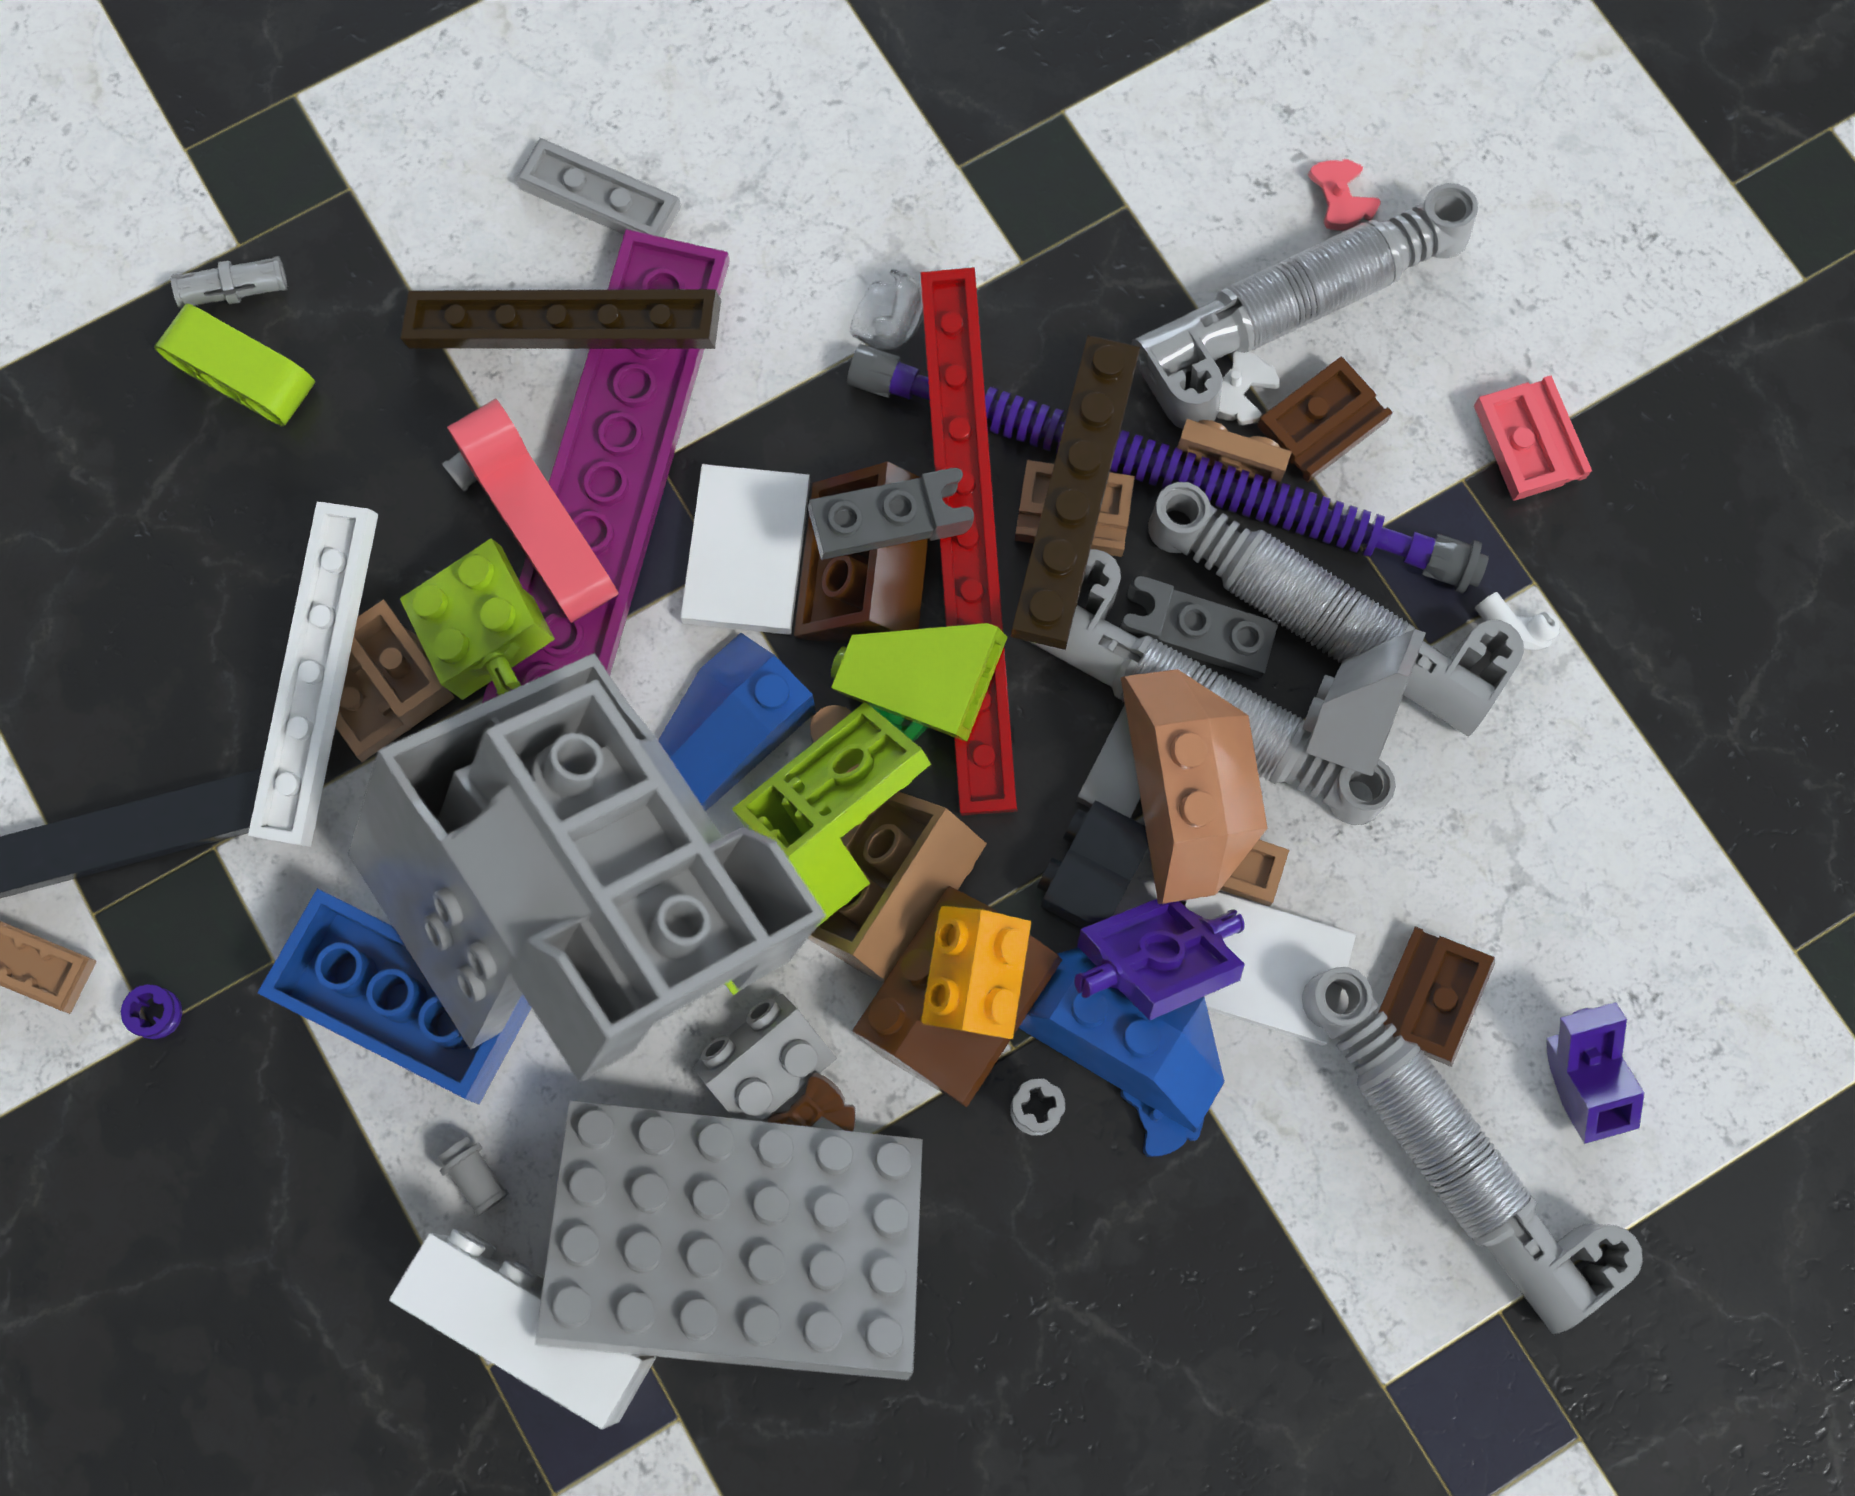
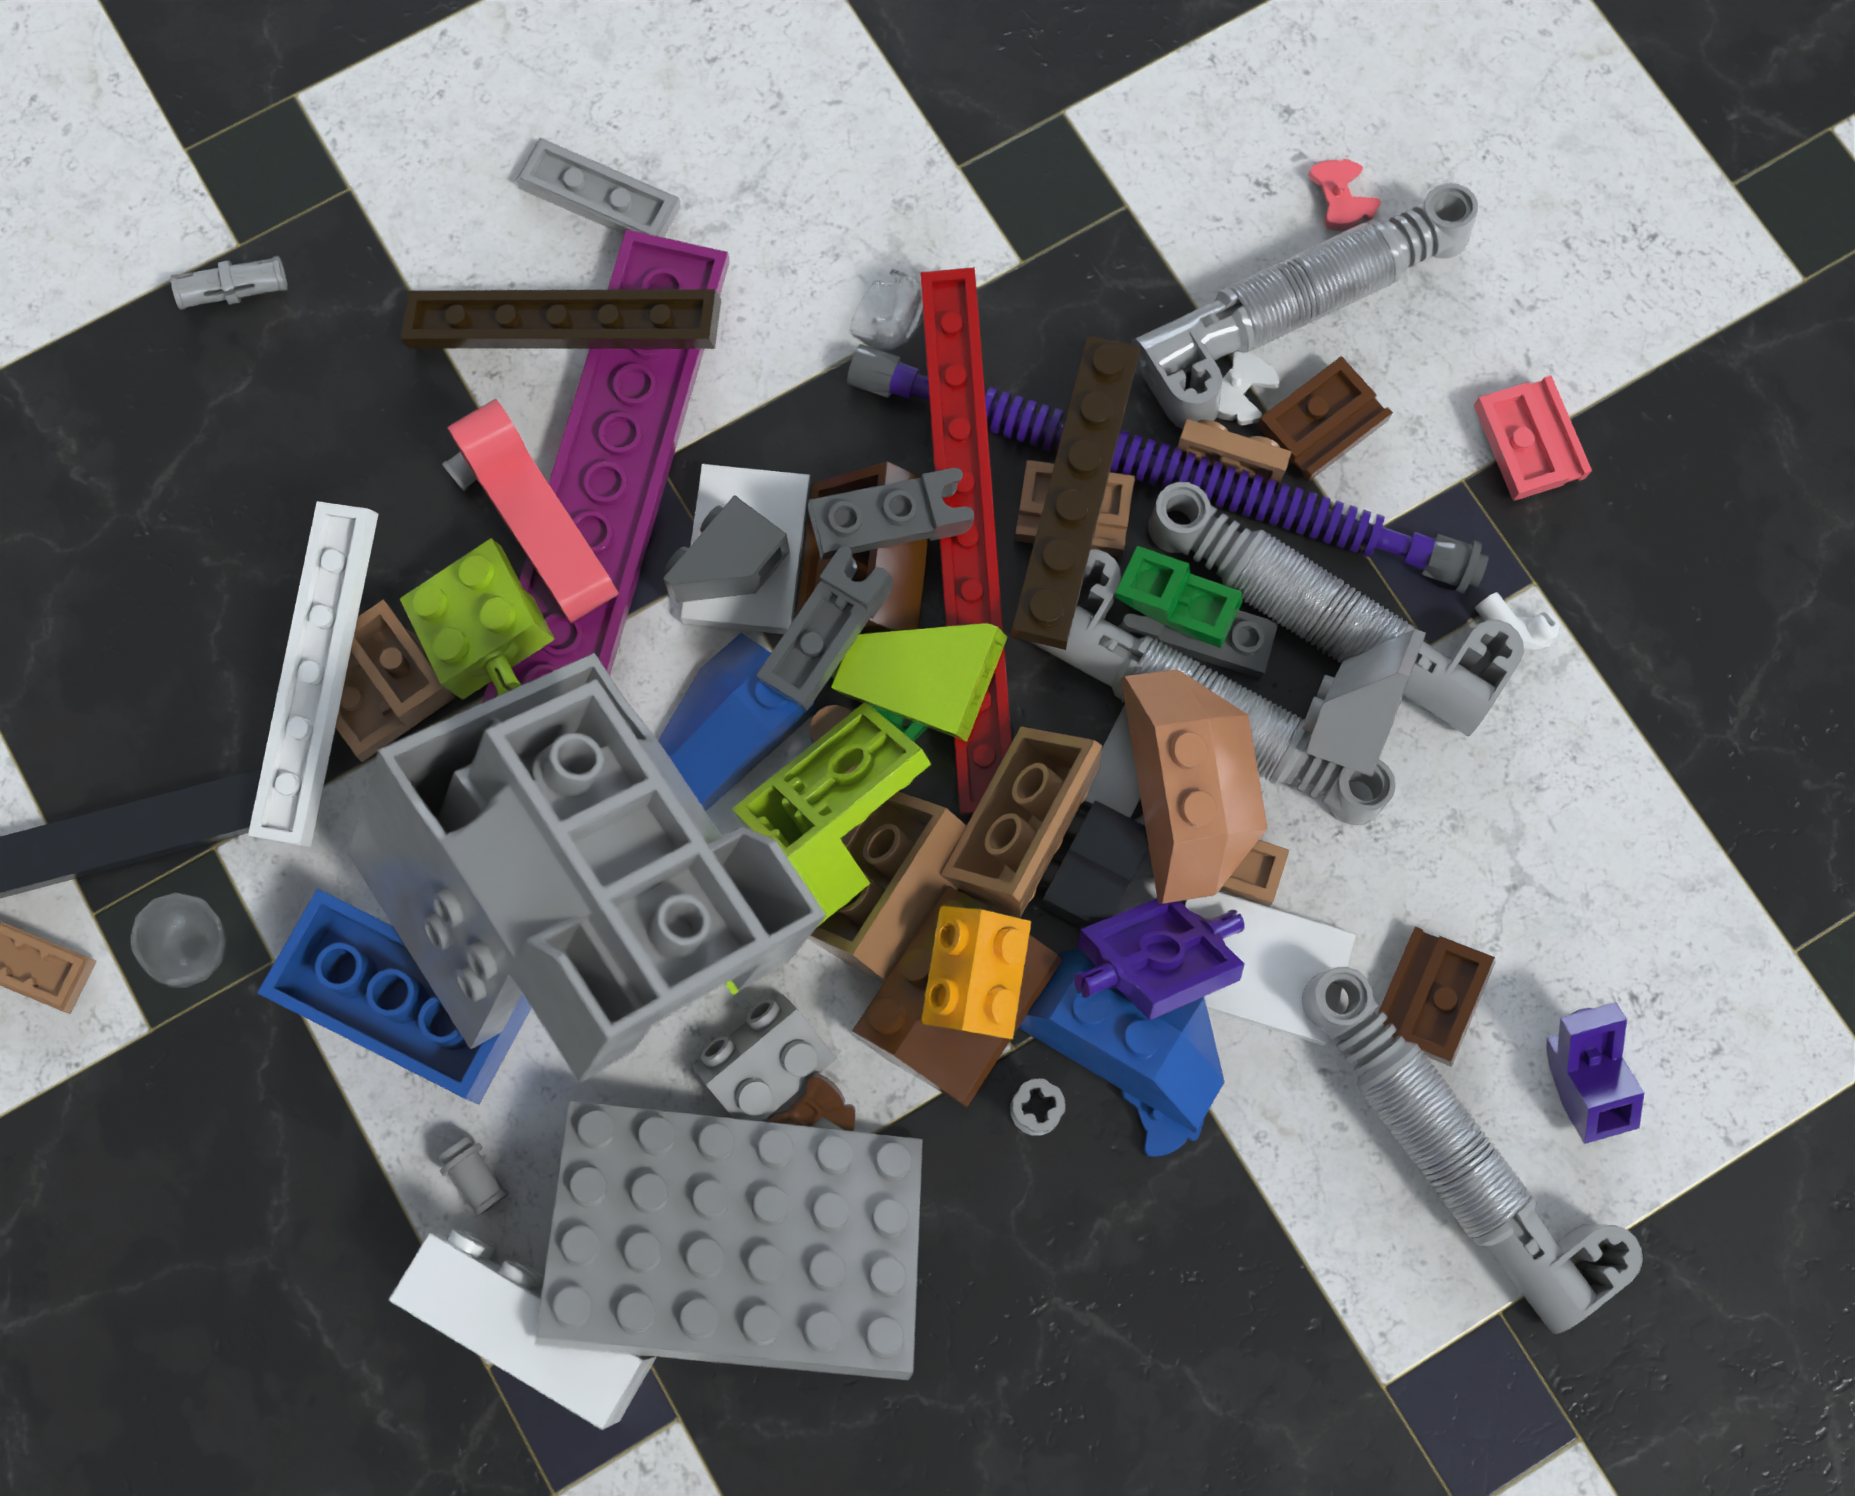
(139, 997): dark purple bush -> none
(178, 940): none -> clear hair
(234, 364): lime beam -> none
(729, 557): none -> dark grey slope
(824, 629): none -> dark grey plate
(1023, 818): none -> medium nougat slope
(1180, 600): none -> green slope

